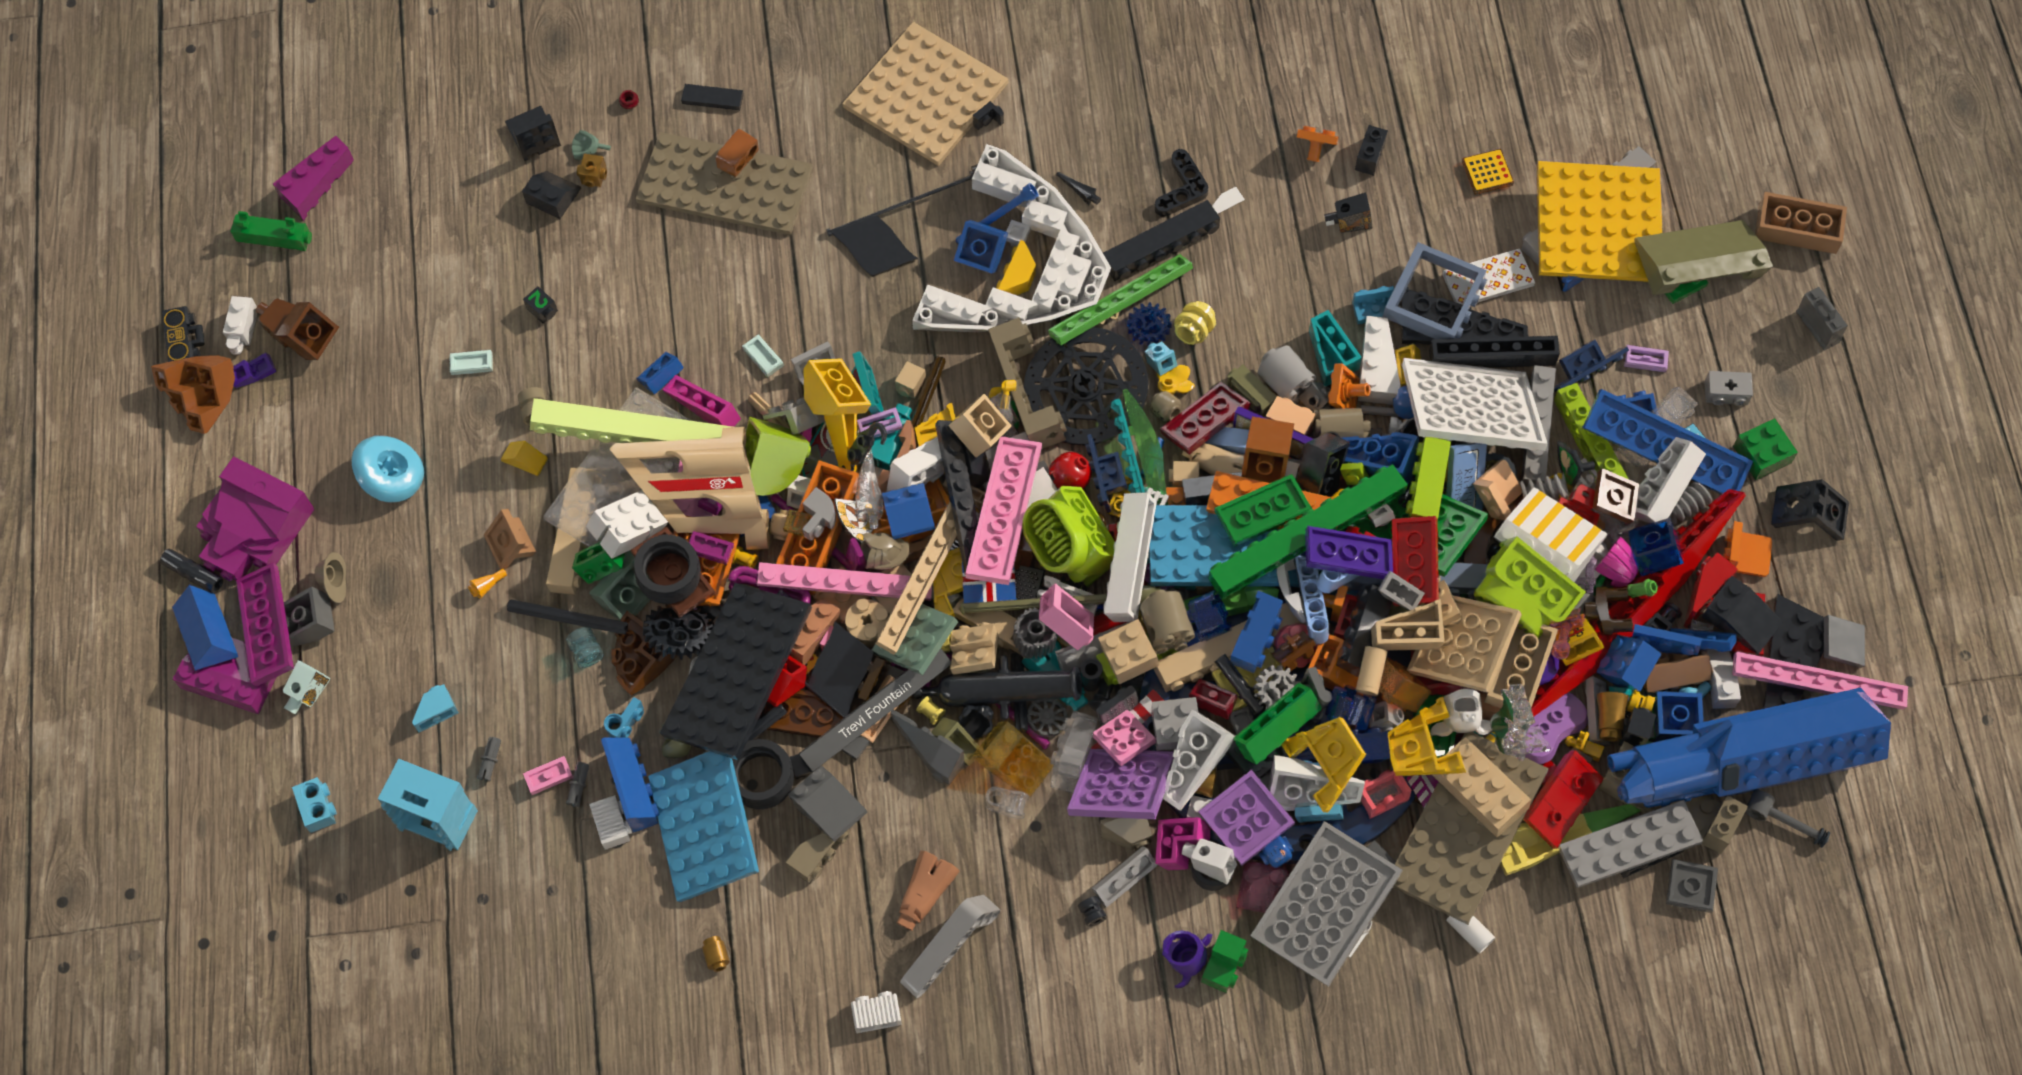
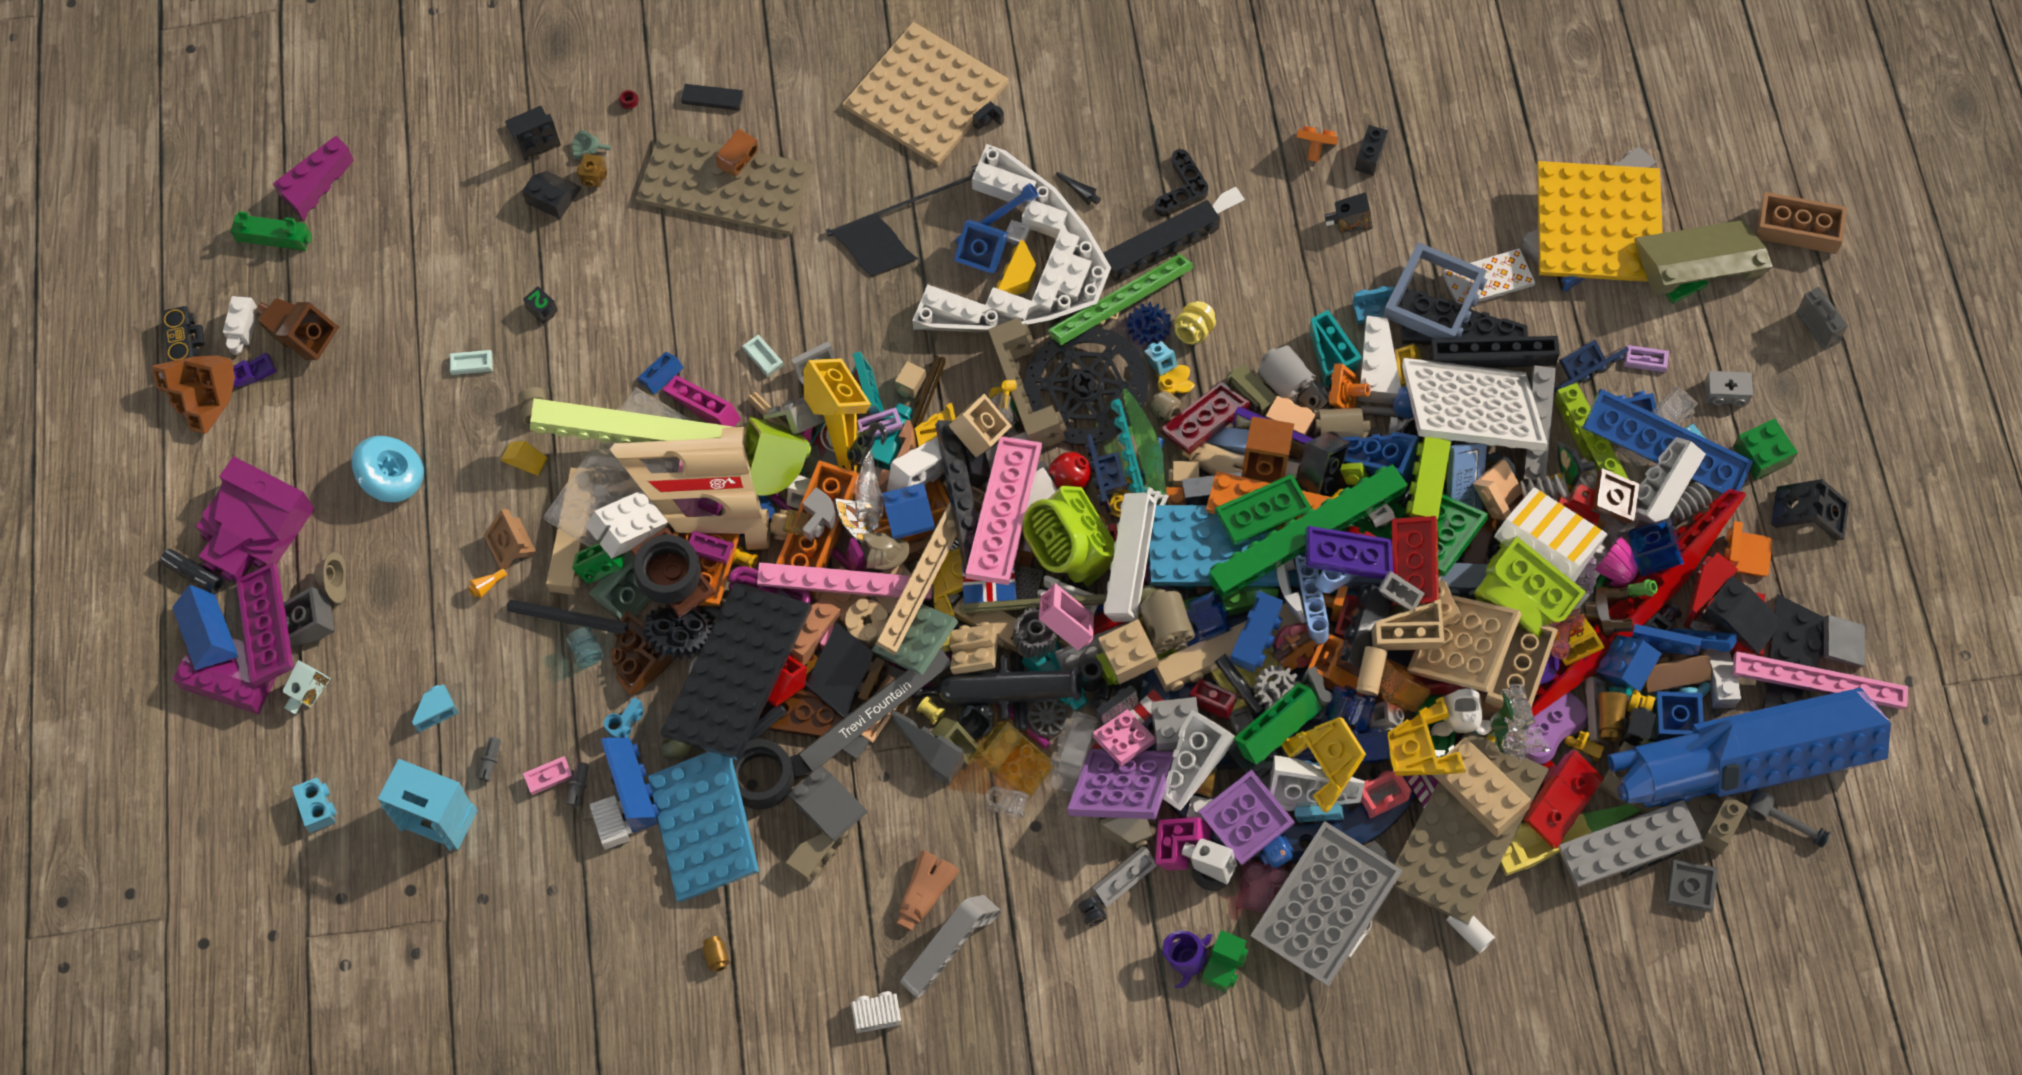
(1487, 171): tile -> none

